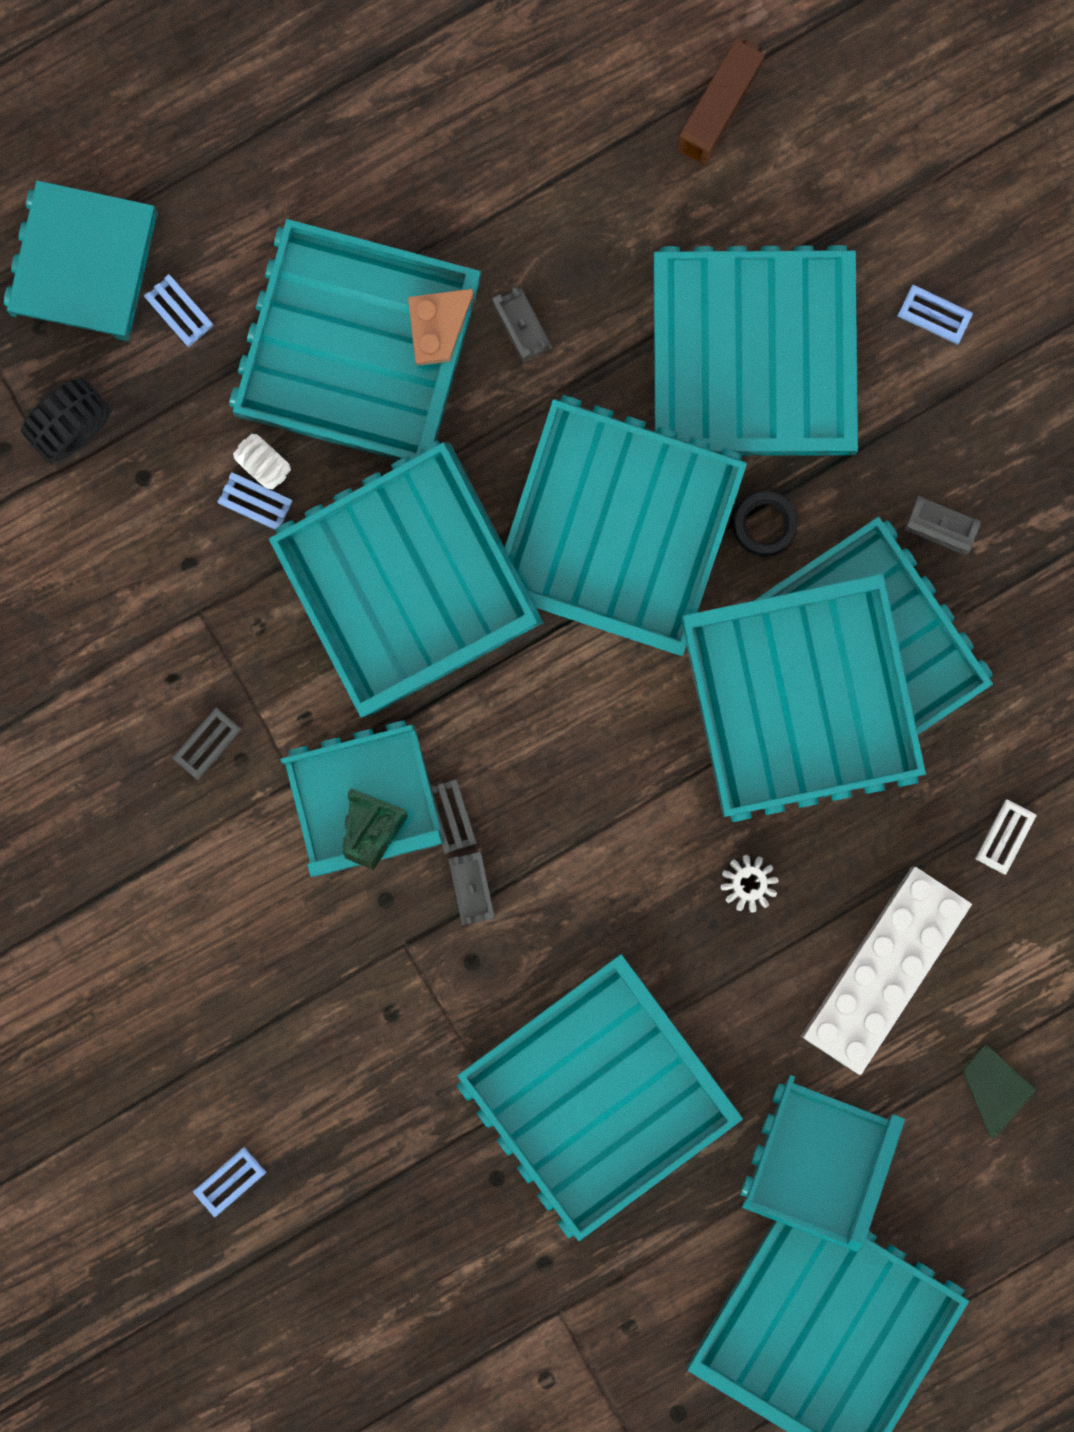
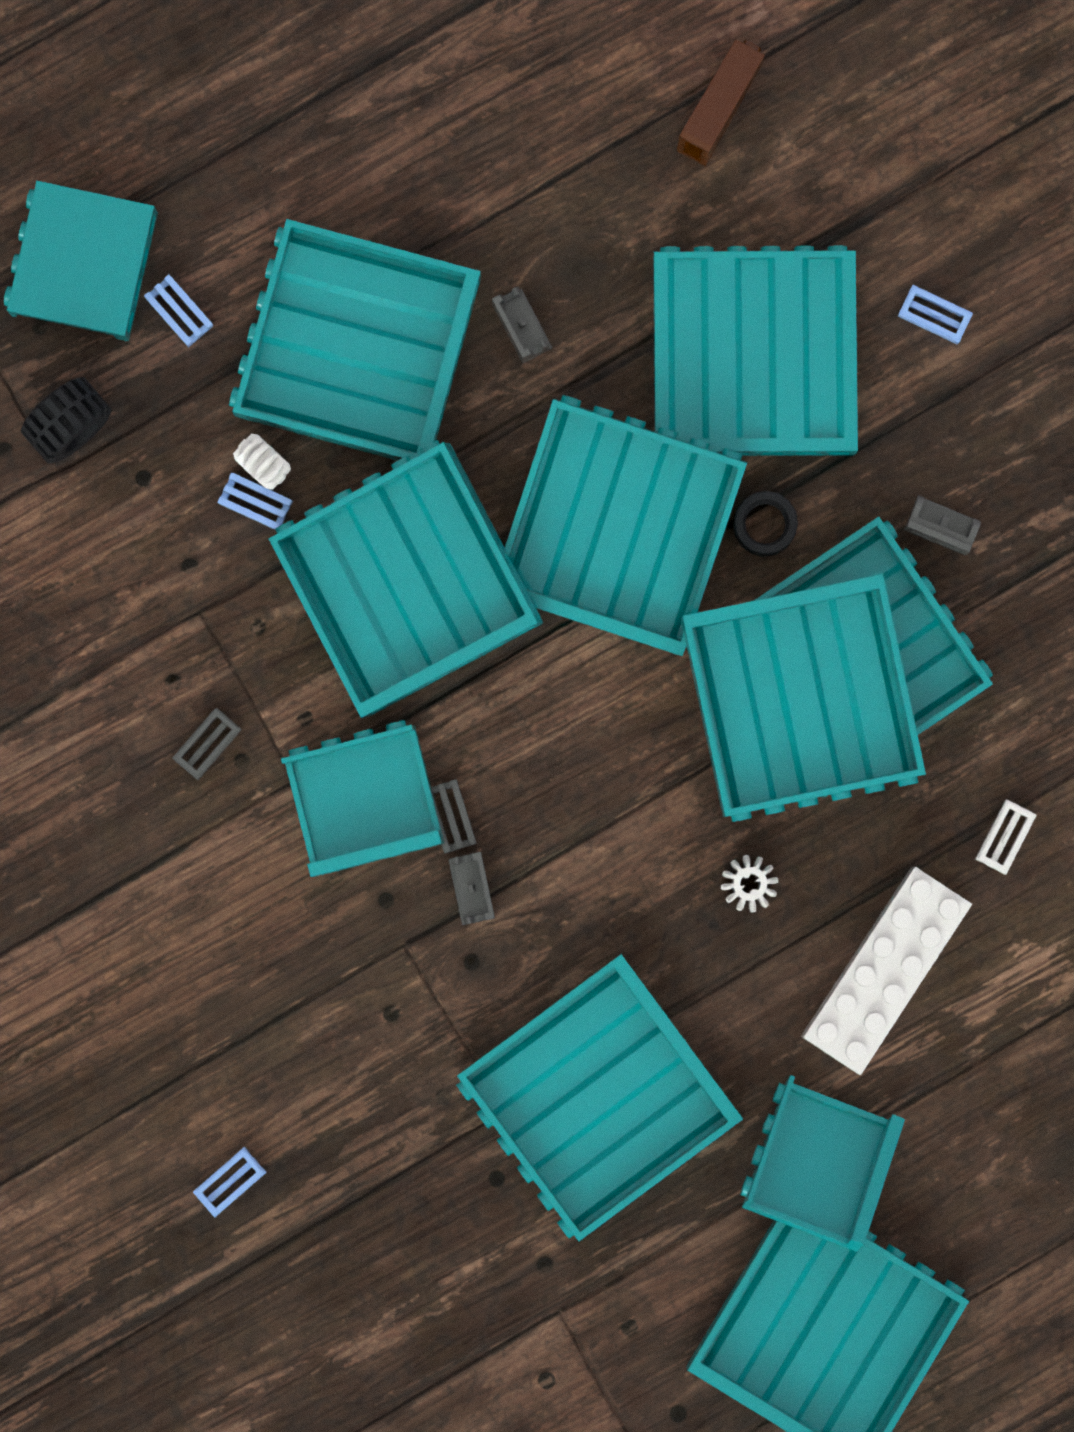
(370, 828): clear green wing -> none
(437, 323): nougat wing -> none
(996, 1089): clear green wing -> none

